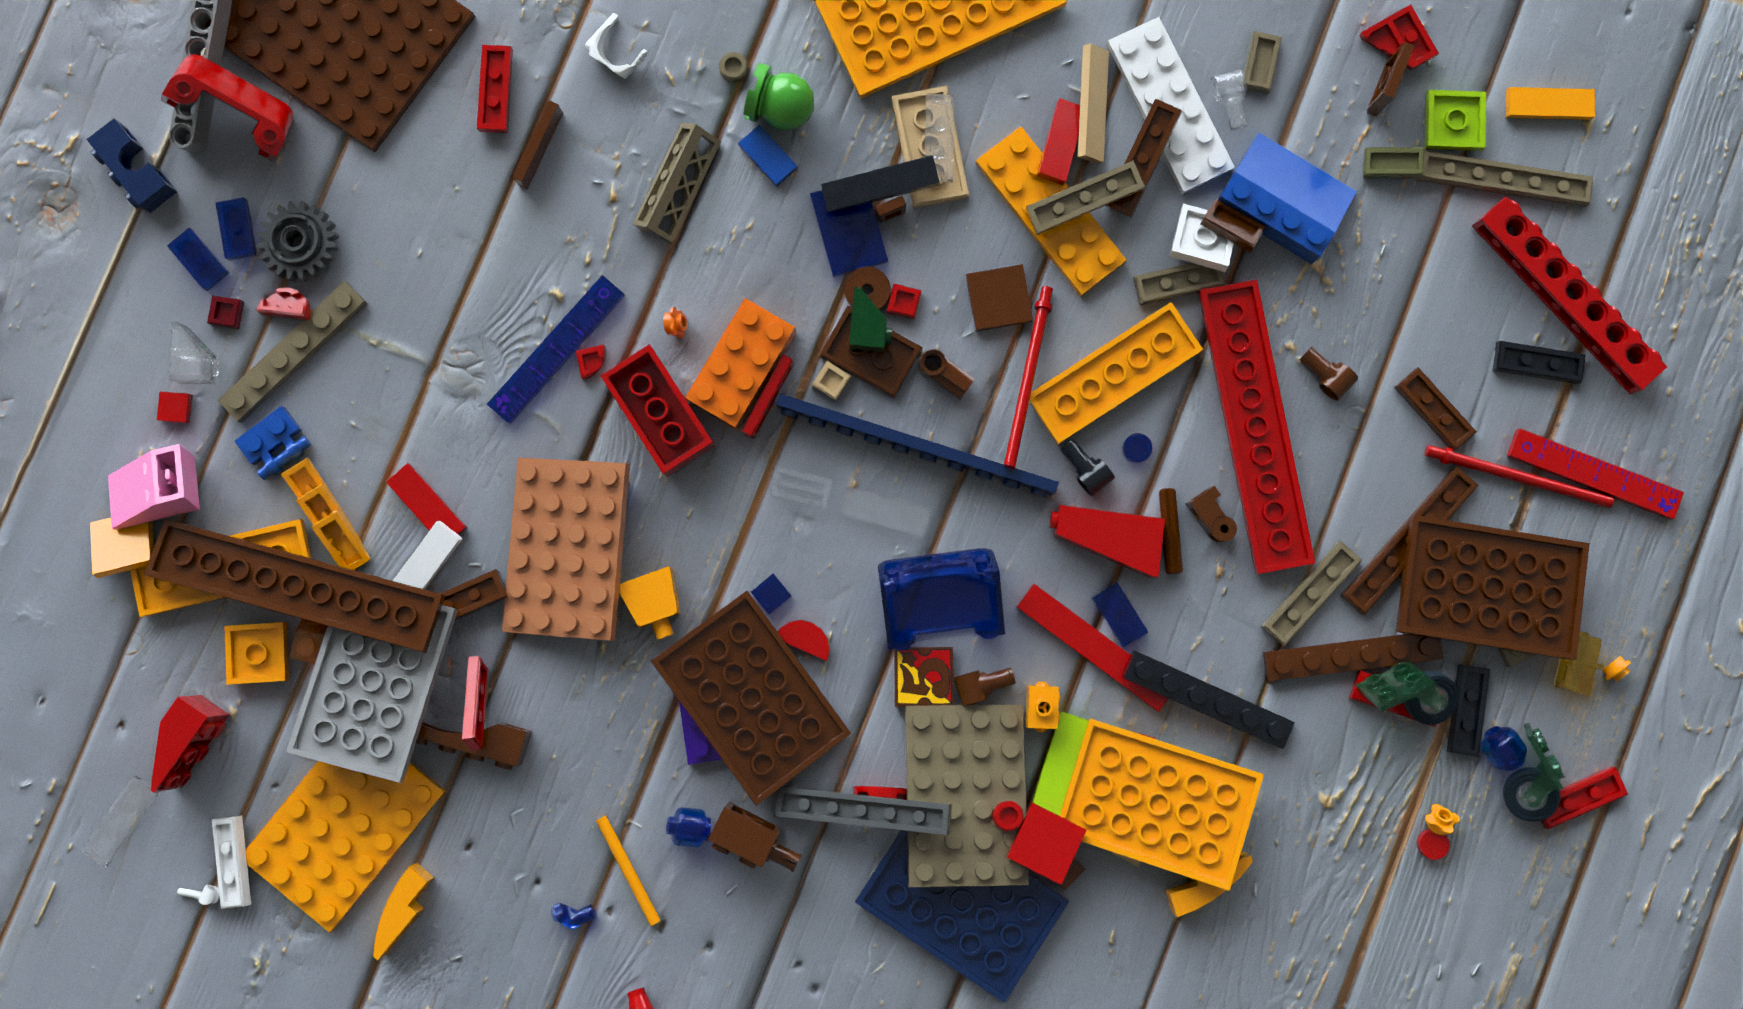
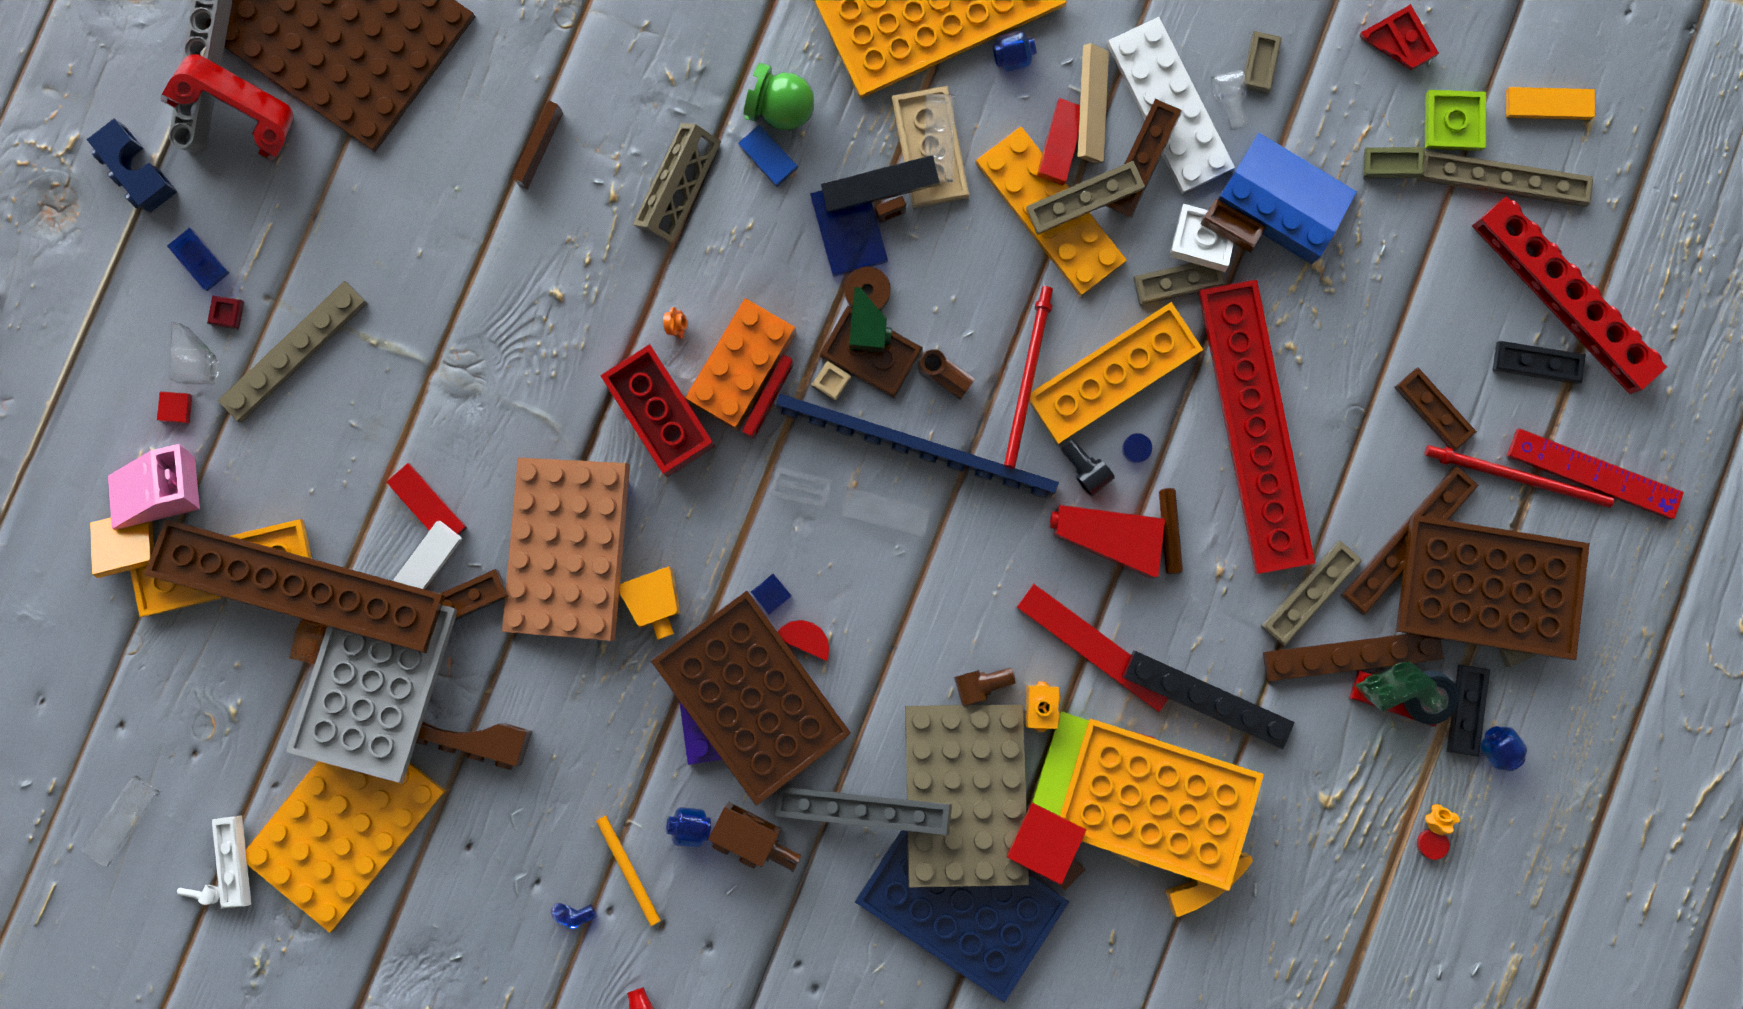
(185, 740): red slope -> none
(236, 228): clear blue plate -> none
(256, 653): light orange plate -> none
(268, 436): blue plate -> none
(285, 303): tile -> none
(310, 253): dark grey gear -> none
(326, 515): light orange slope -> none
(401, 908): light orange slope -> none
(475, 703): tile -> none
(494, 88): red plate -> none
(556, 349): clear blue tile -> none
(590, 360): red tile -> none
(596, 49): white helmet -> none
(733, 67): dark tan tile -> none
(887, 792): red tile -> none
(904, 301): red tile -> none
(923, 676): tile -> none
(941, 595): clear blue windscreen -> none
(999, 297): reddish brown tile -> none
(1007, 816): red tile -> none
(1014, 51): none -> clear blue head
(1119, 615): clear blue plate -> none
(1211, 517): reddish brown leg -> none
(1333, 377): reddish brown pin -> none
(1390, 79): reddish brown tile -> none
(1532, 791): plate -> none
(1579, 674): clear yellow panel -> none
(1586, 796): red tile -> none
(1616, 669): light orange plate -> none

